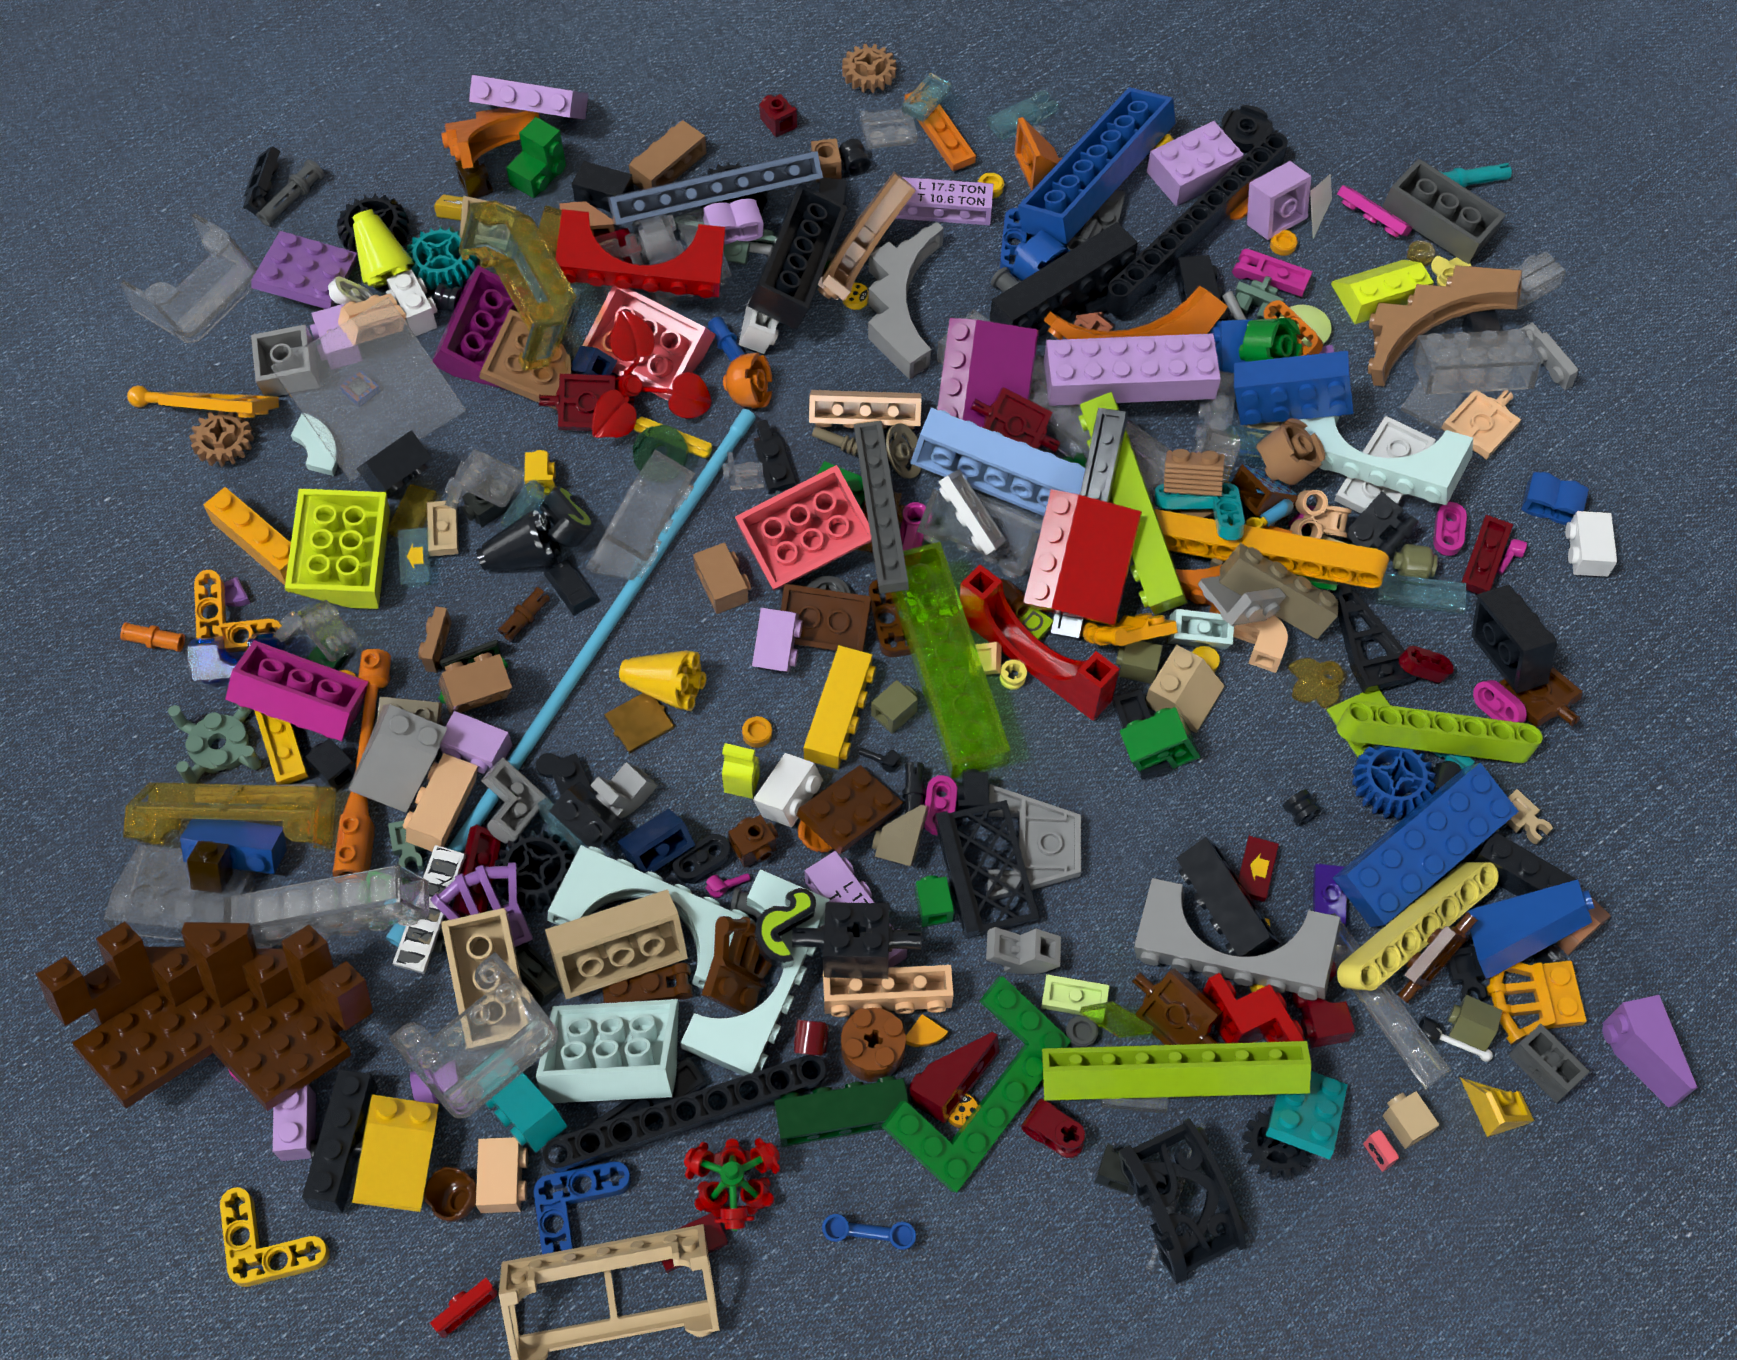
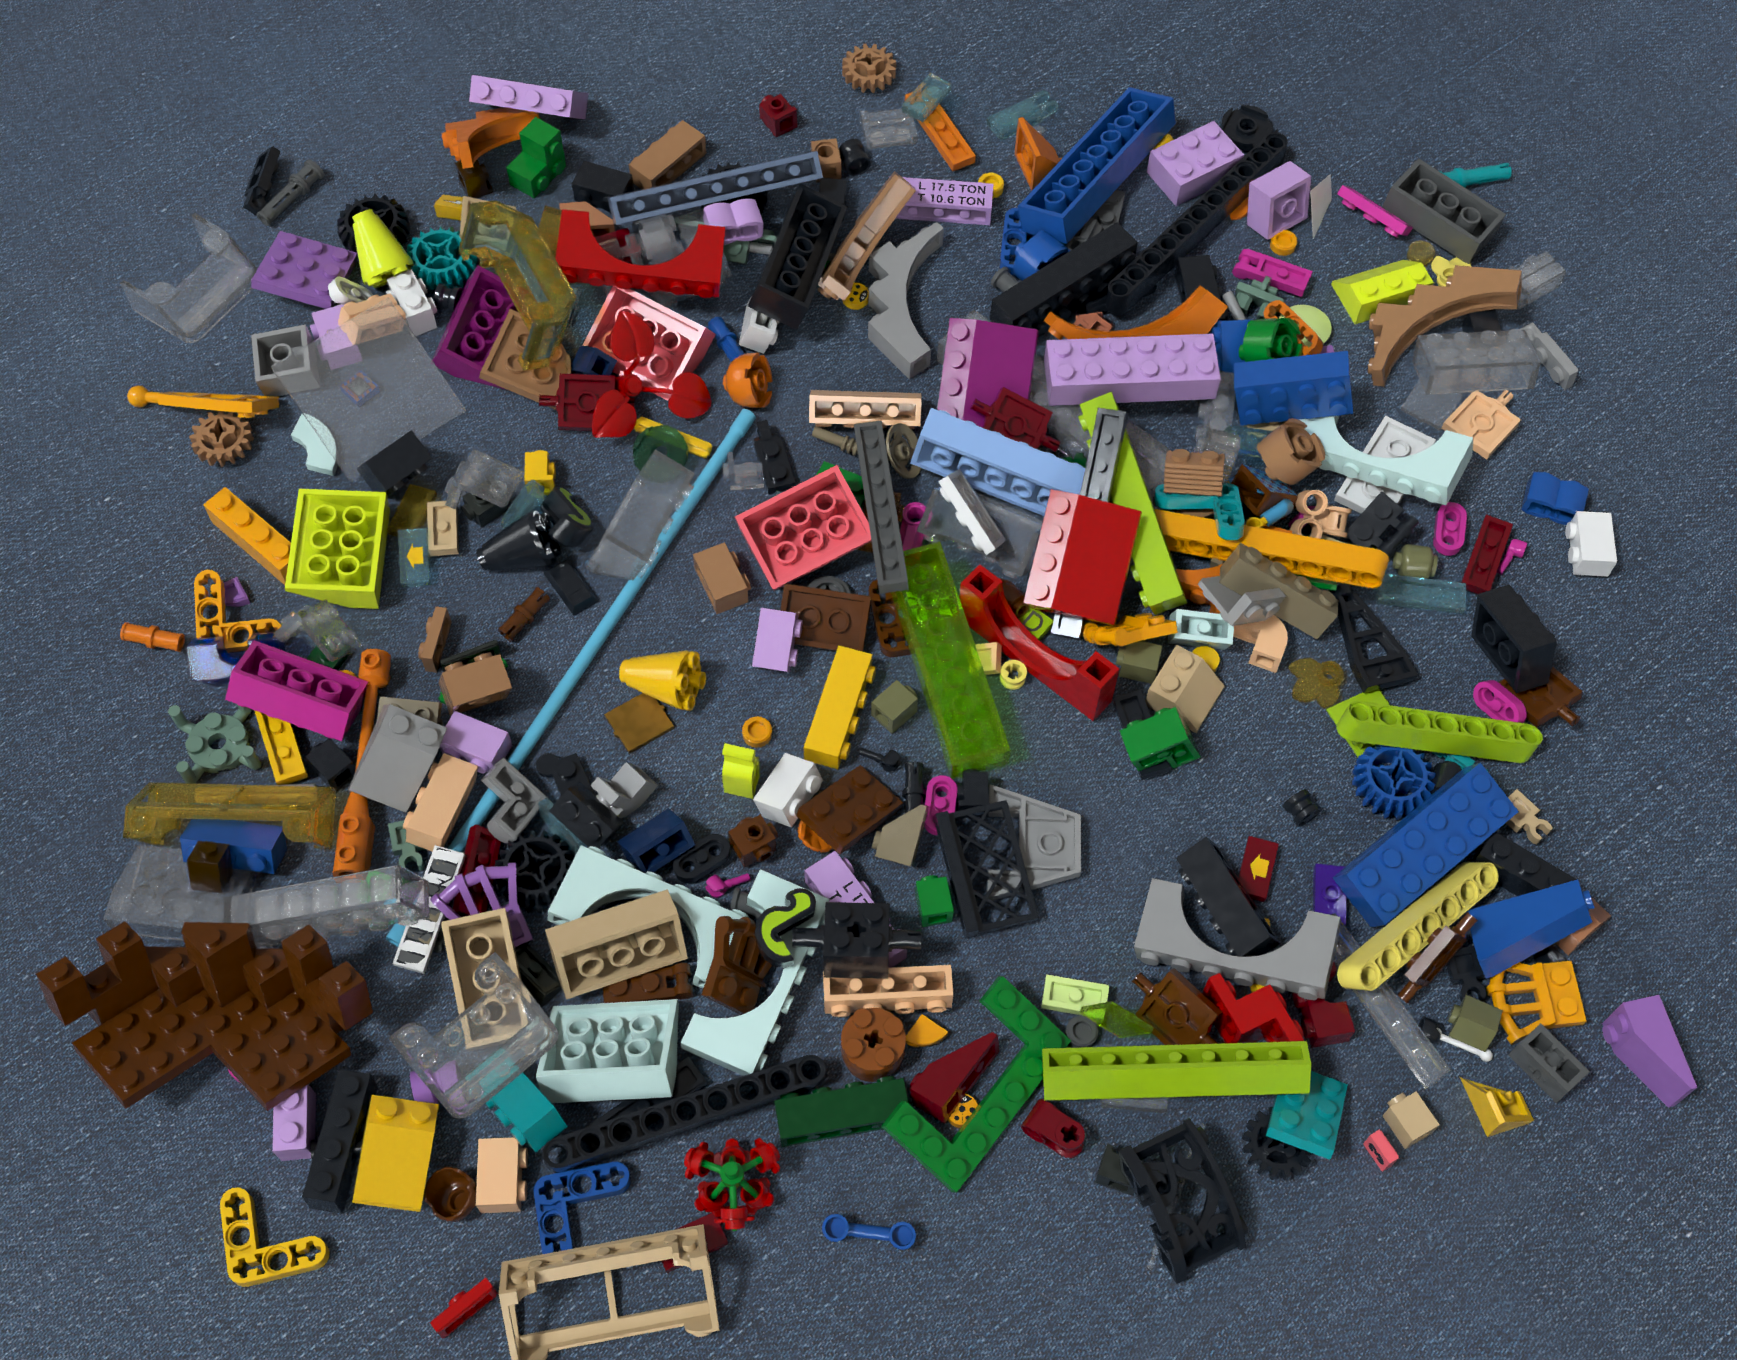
(811, 1037): dark red piece -> none
(1025, 953): light grey brick -> none
(1426, 664): dark red beam -> none

